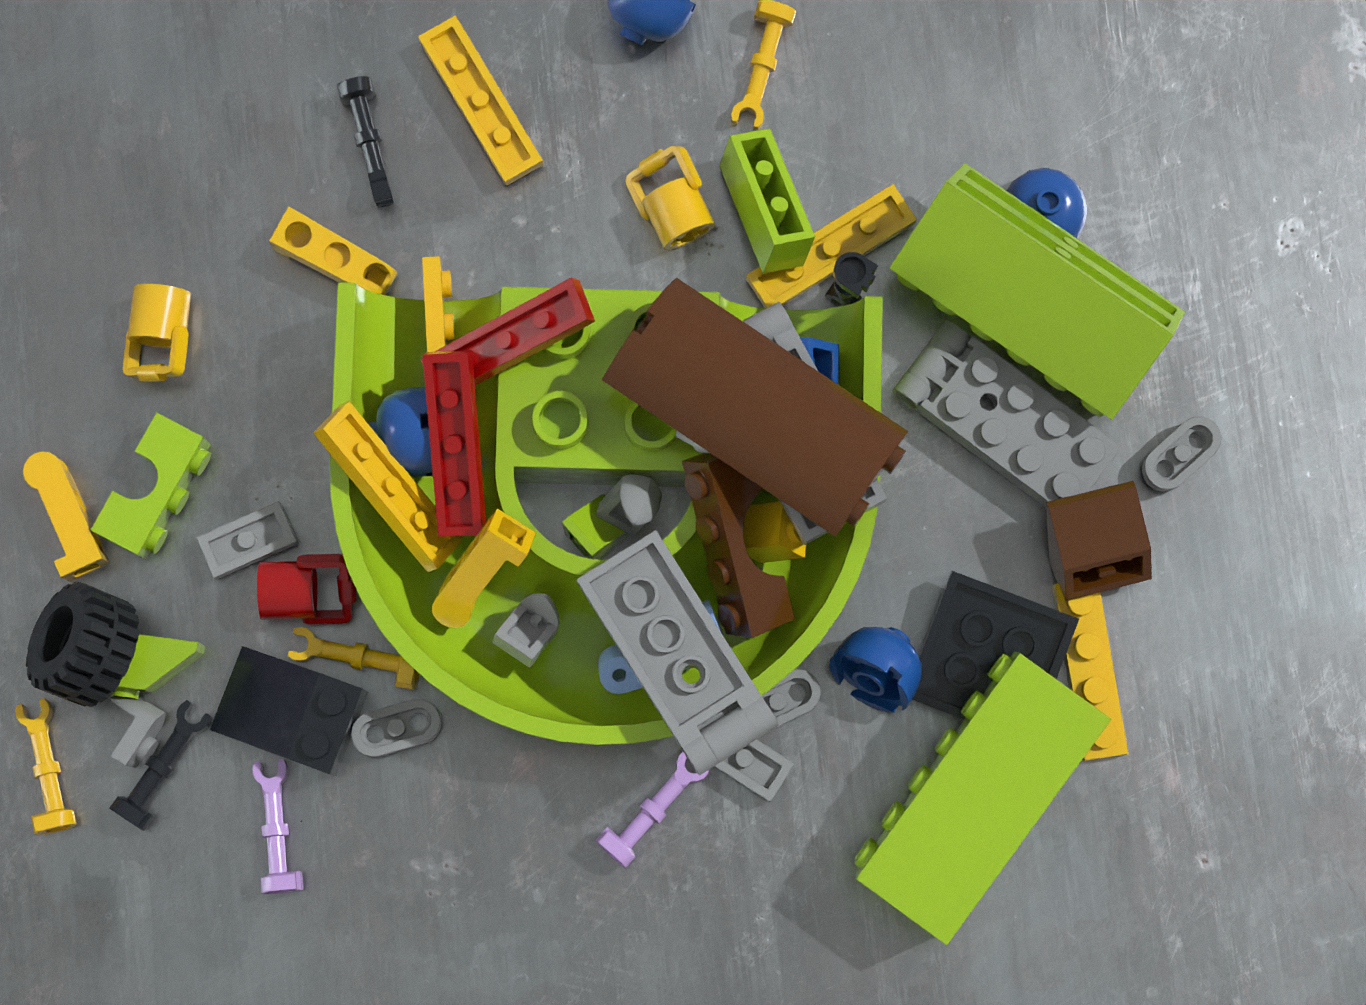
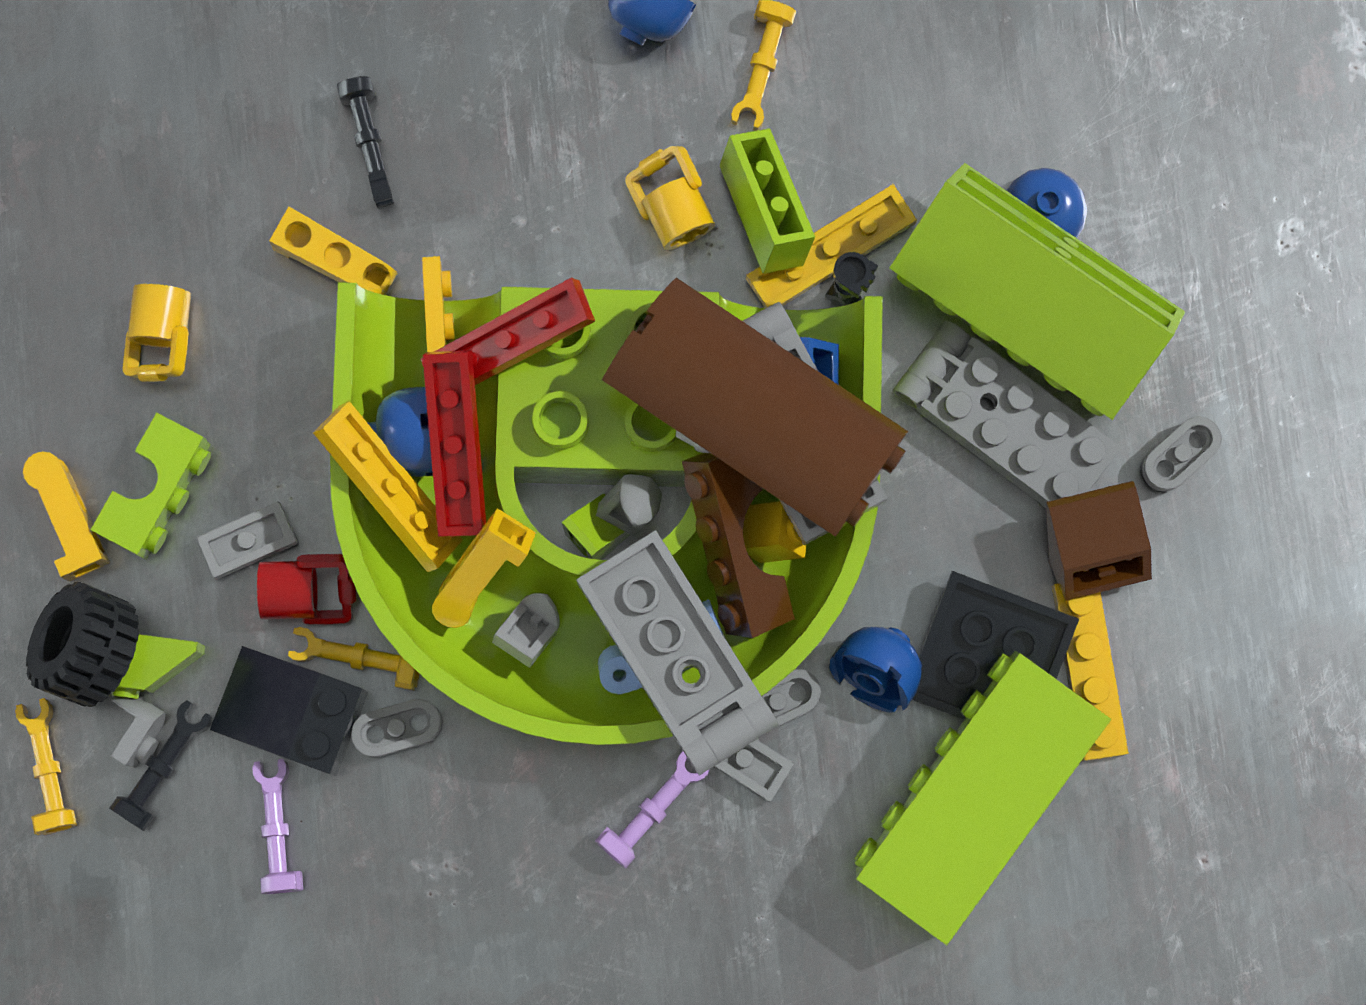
(480, 100): yellow plate -> none

